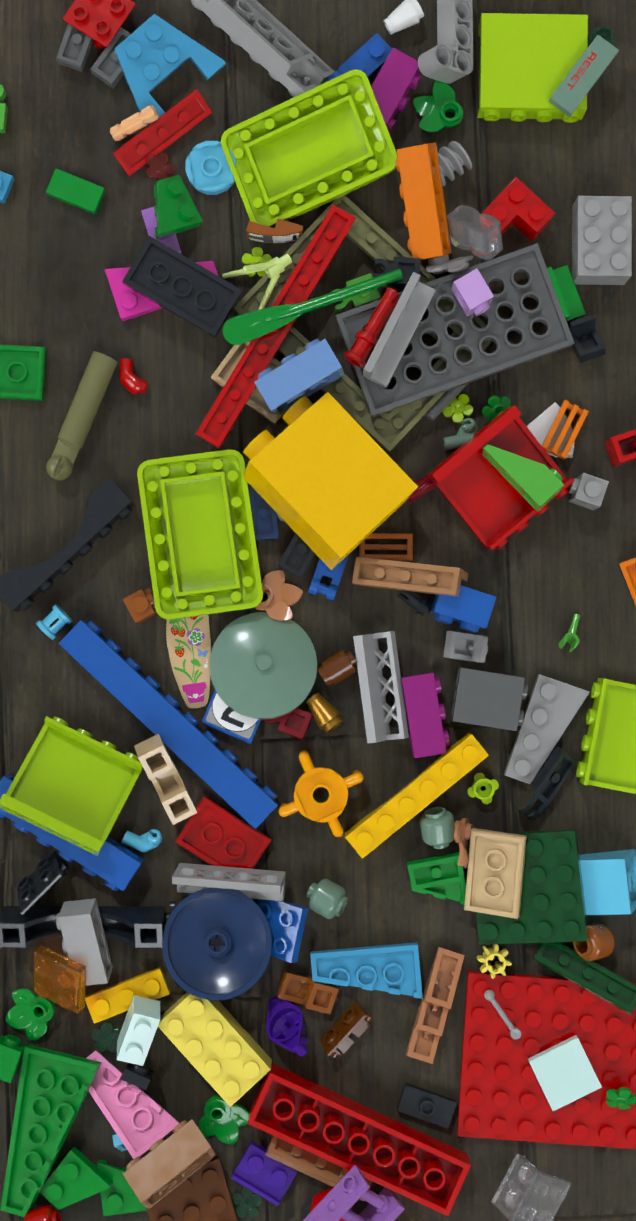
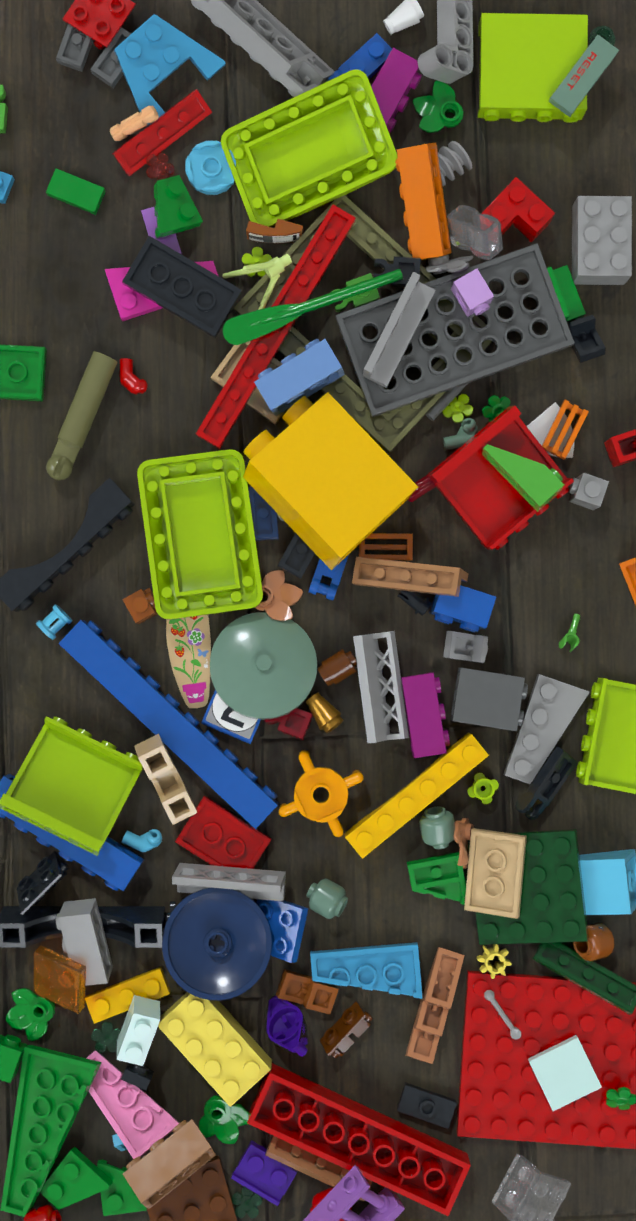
(367, 338): red pin -> none

